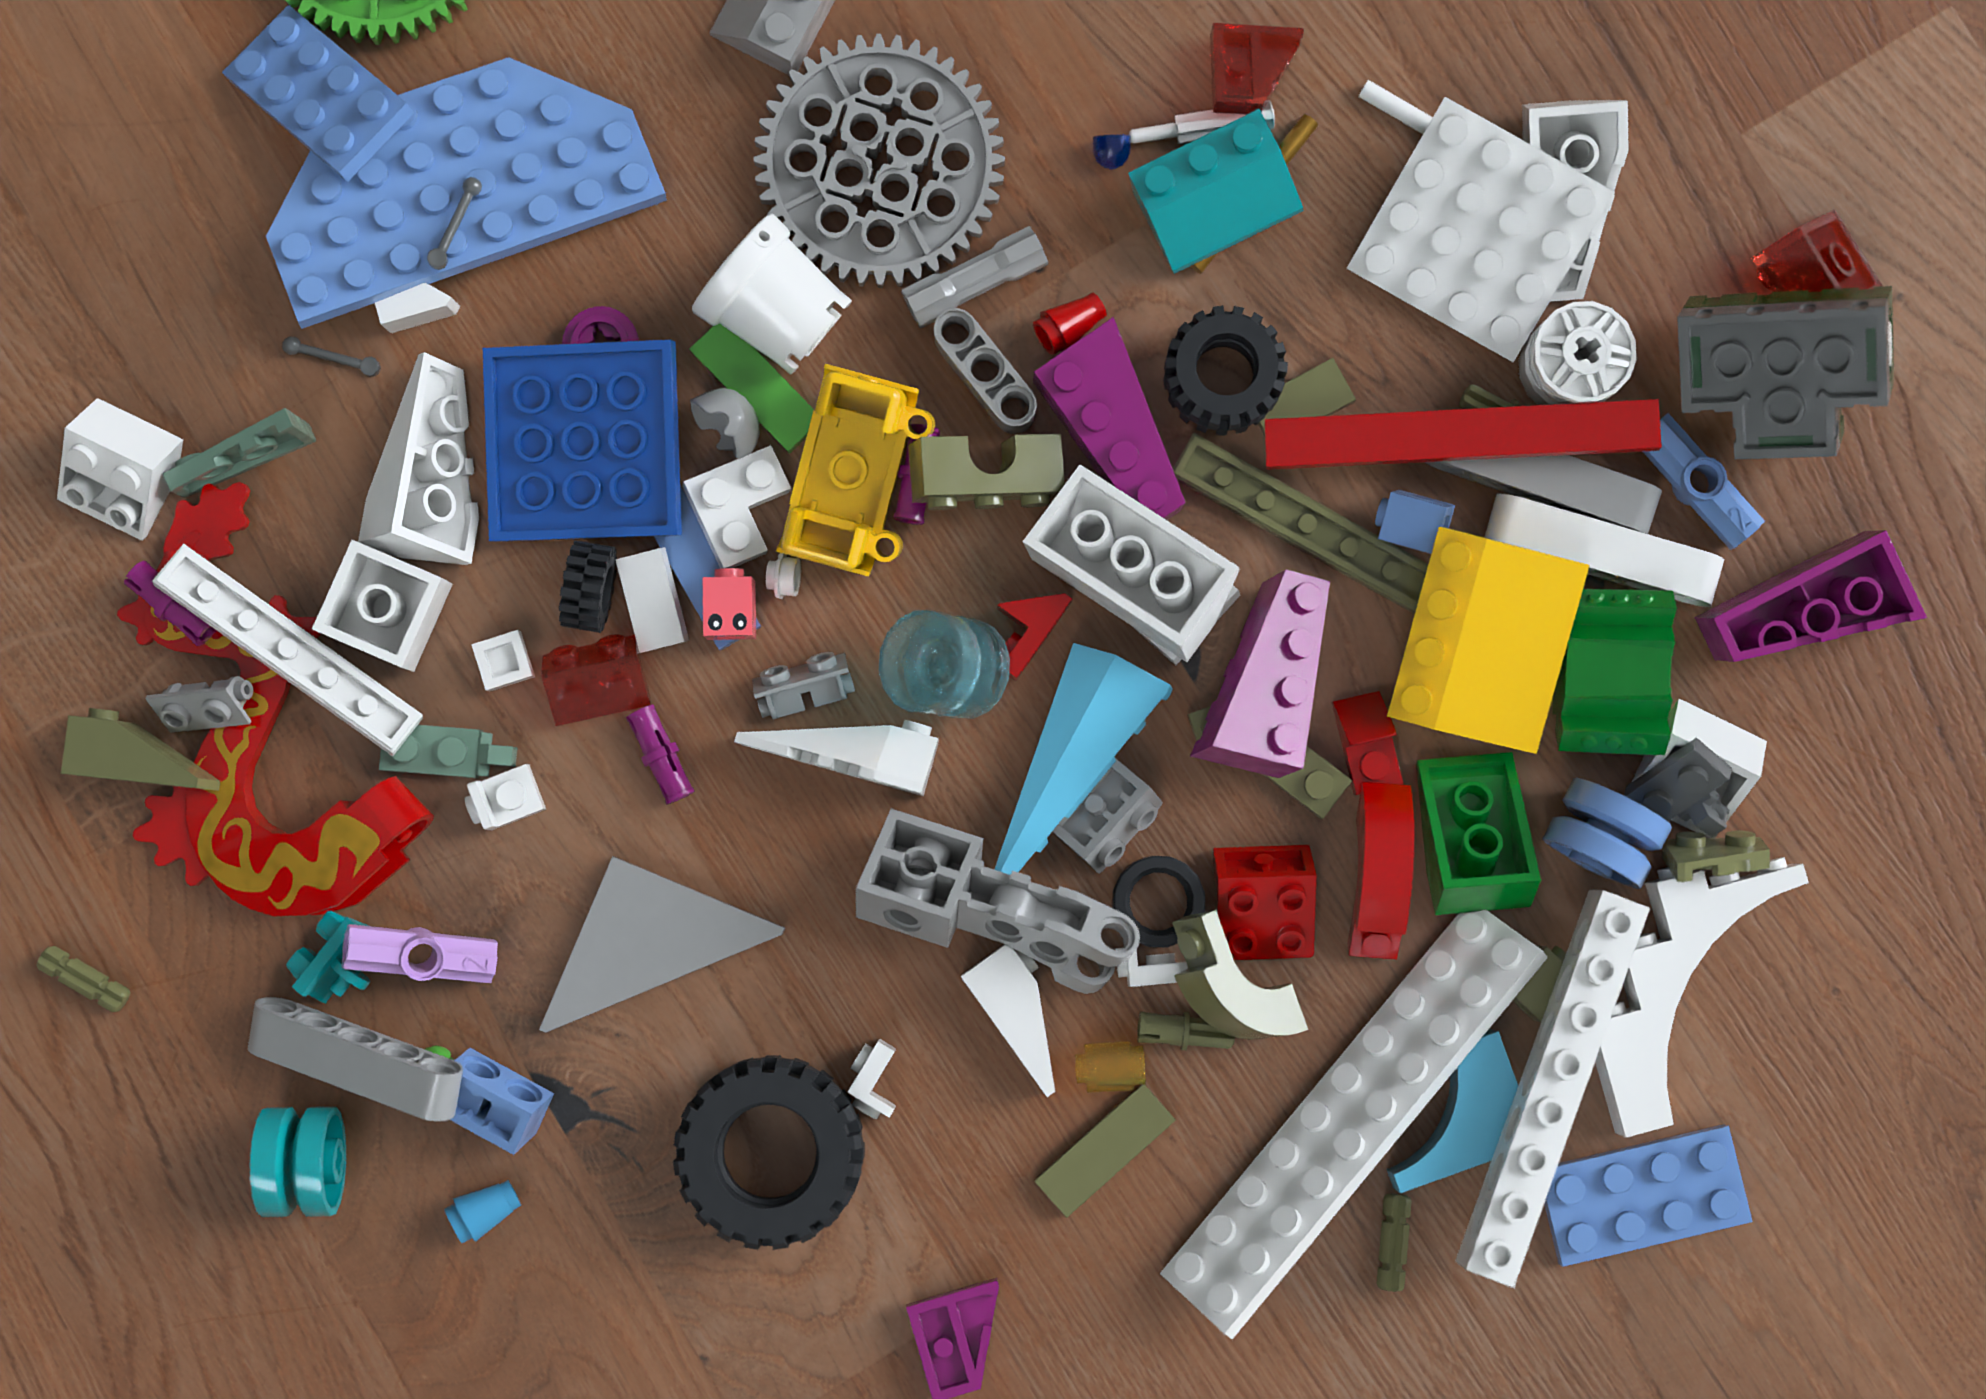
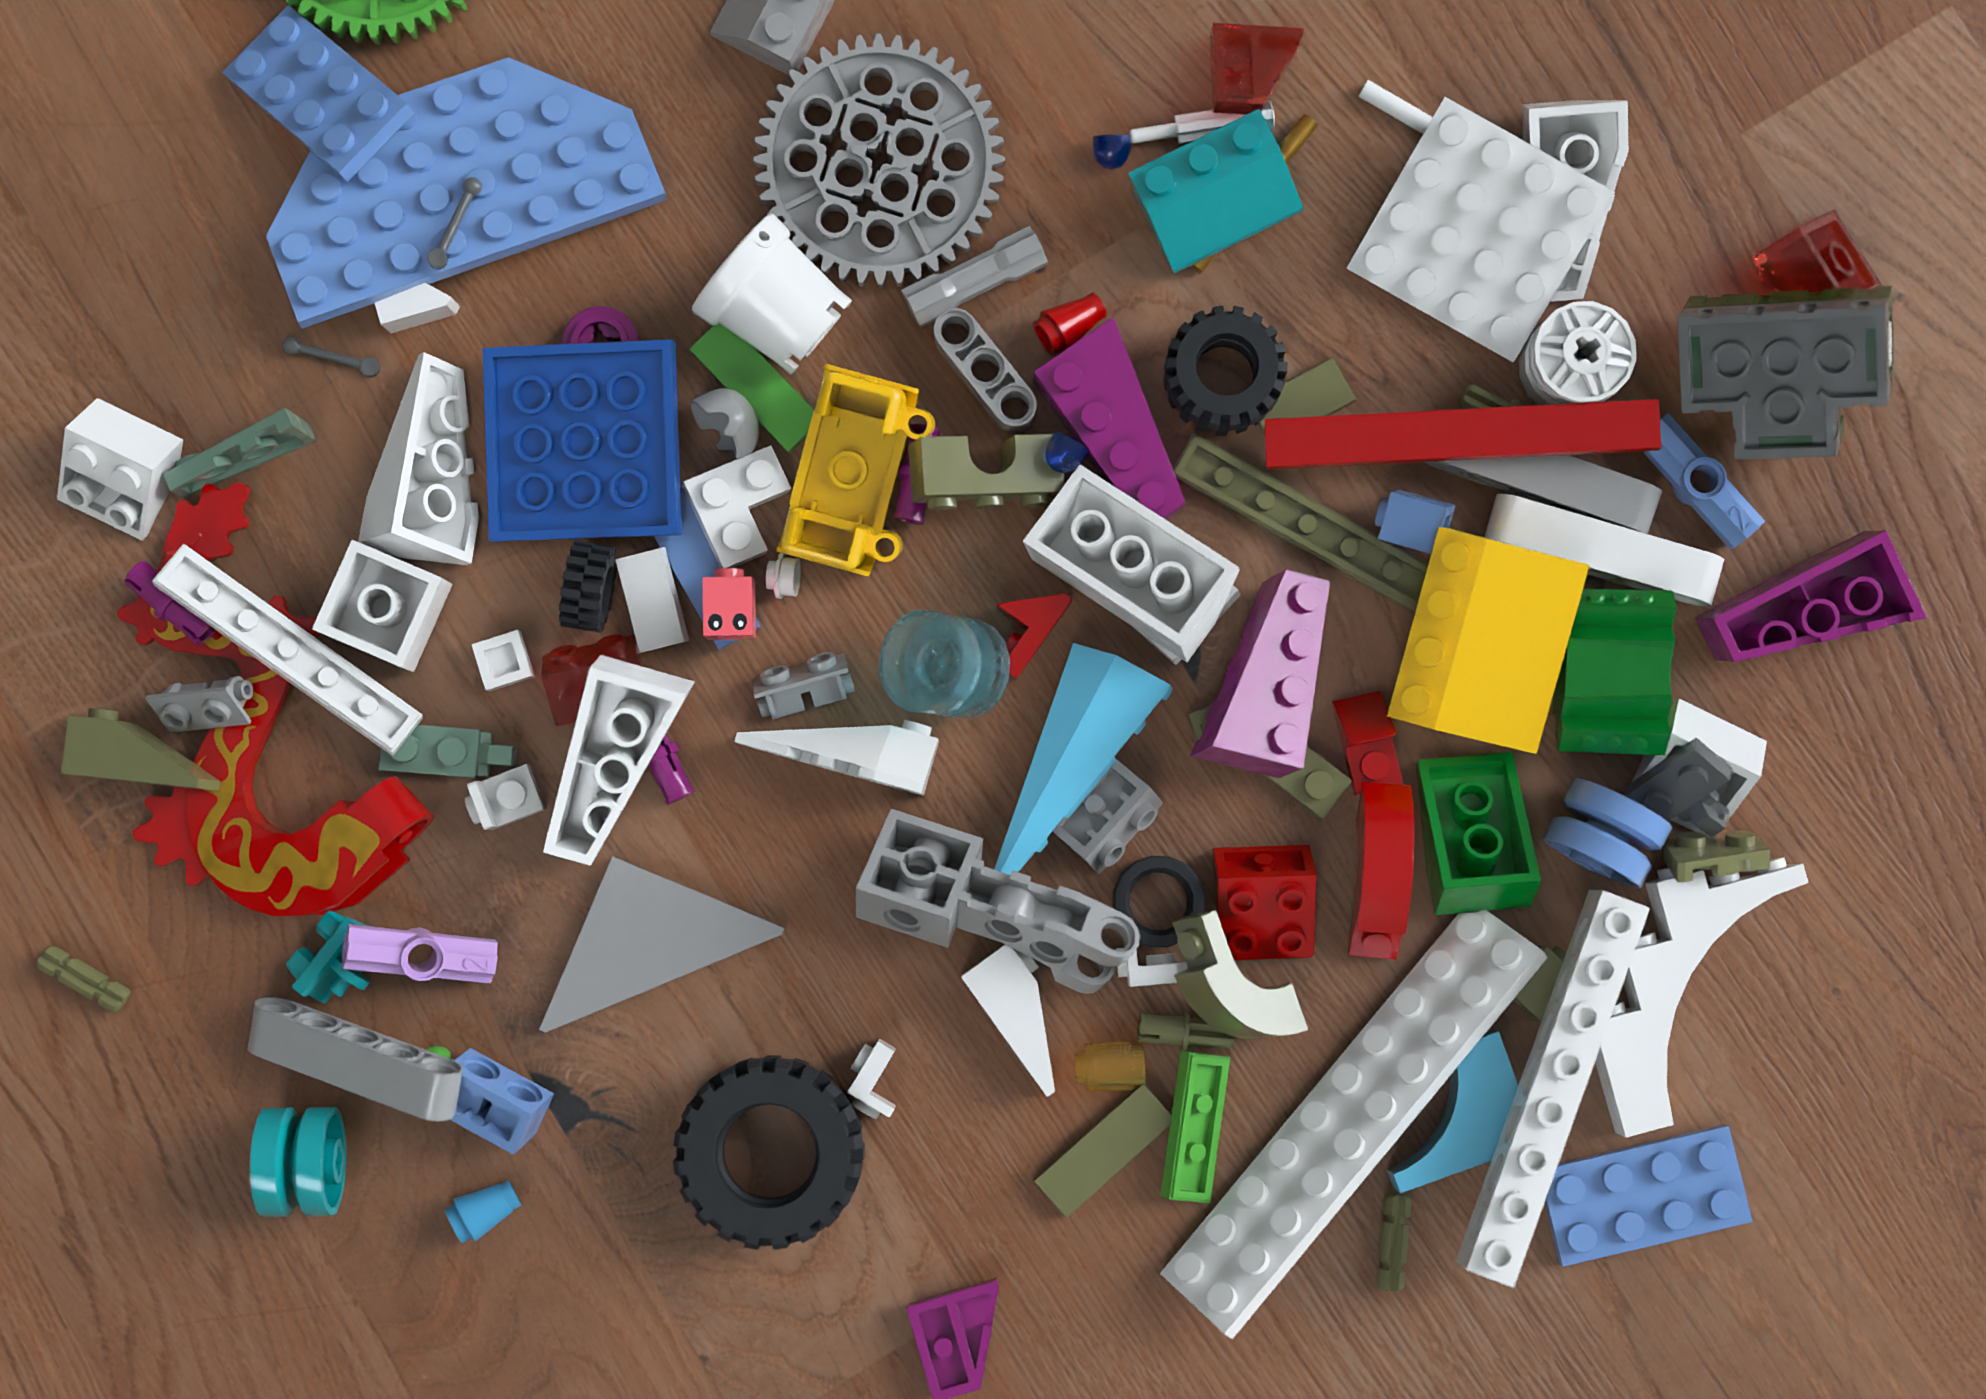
(613, 741): none -> white wedge
(1064, 453): none -> clear blue hinge
(1195, 1127): none -> bright green tile

